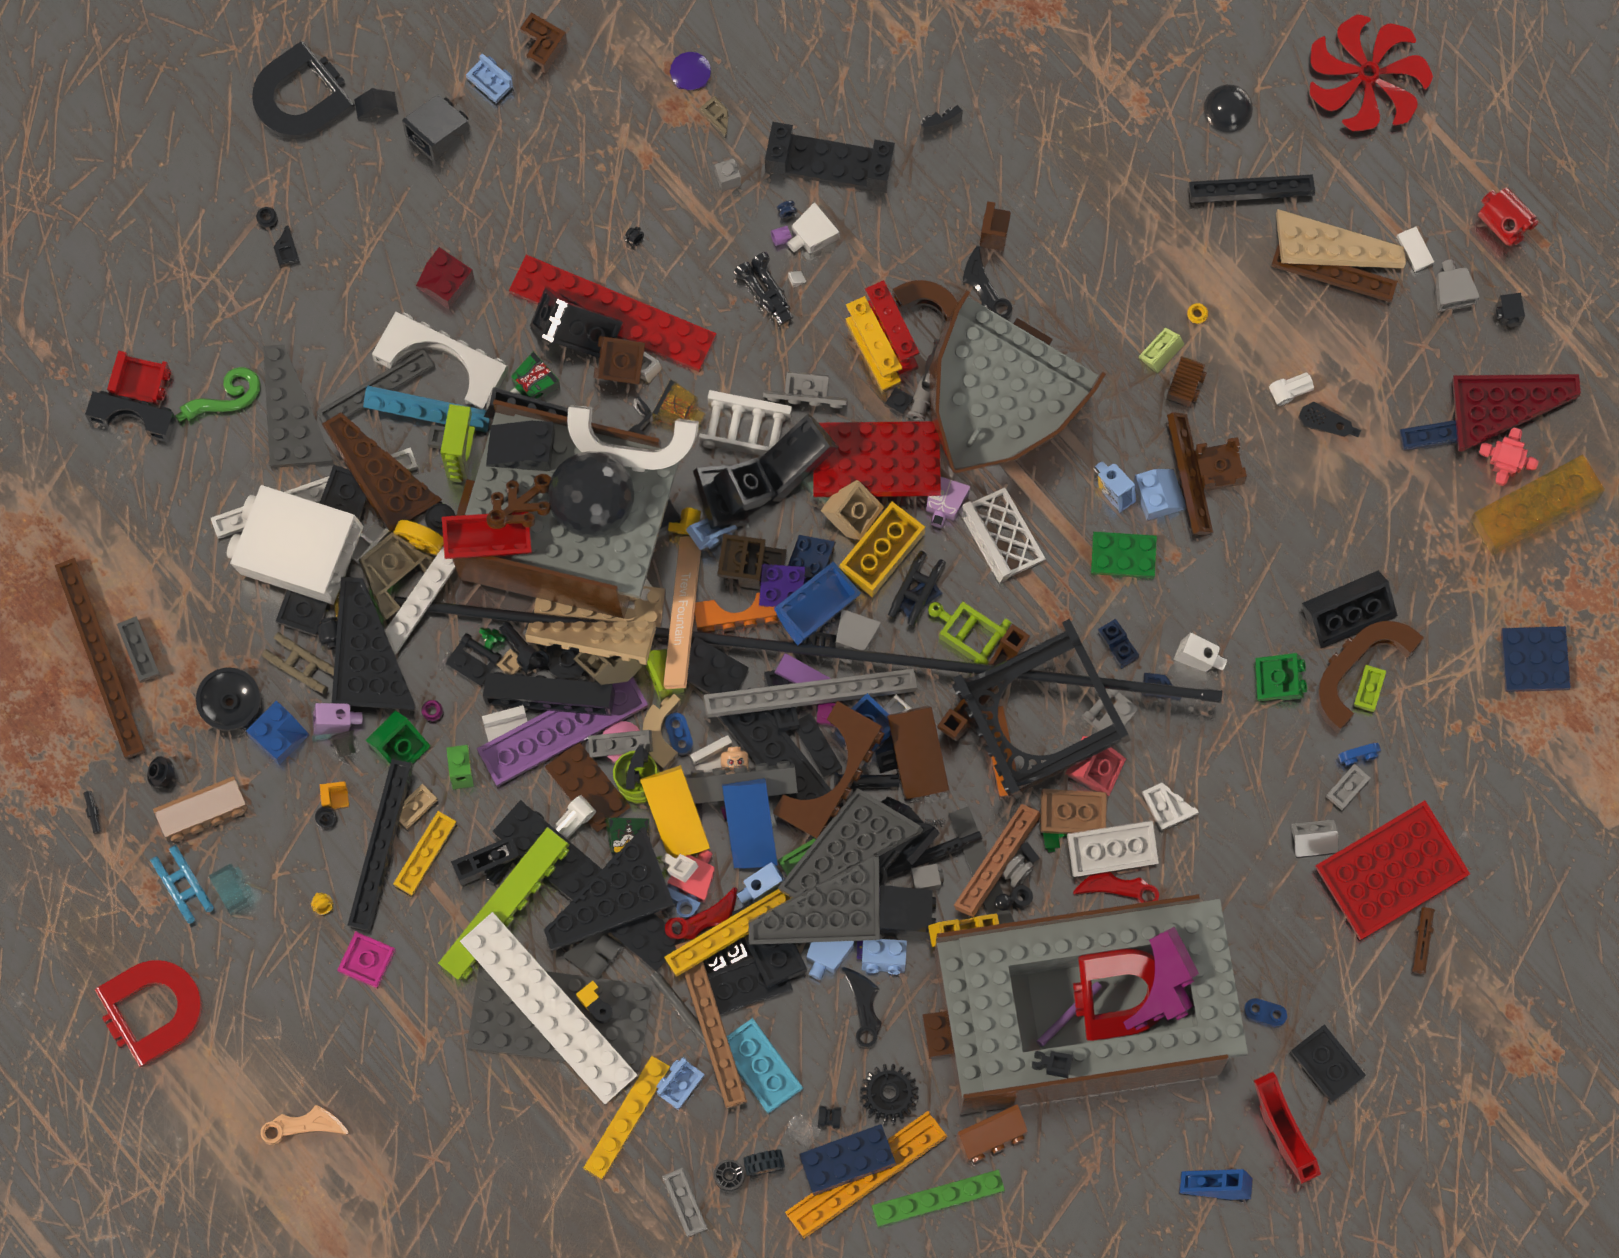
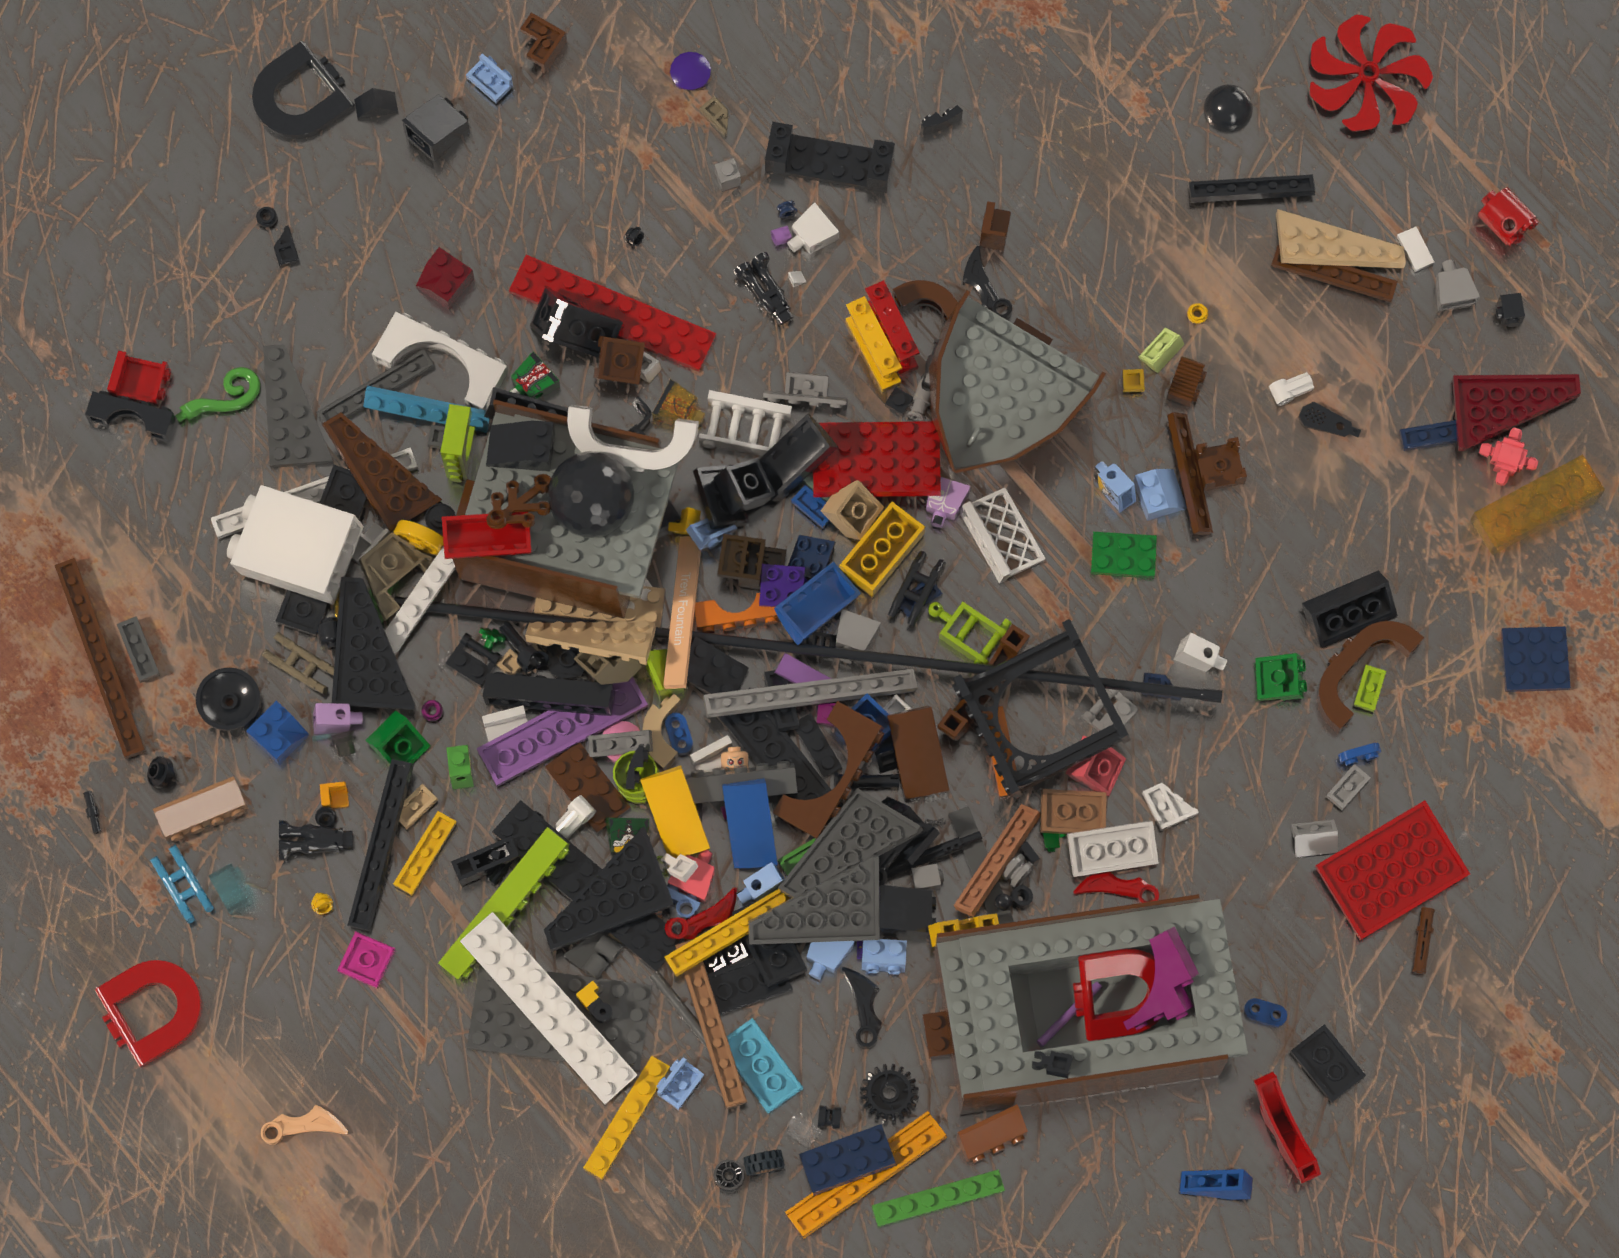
(317, 839): none -> black piece
(684, 1202): light grey tile -> none
(810, 506): none -> blue plate
(1118, 643): dark blue slope -> none
(1133, 380): none -> yellow plate

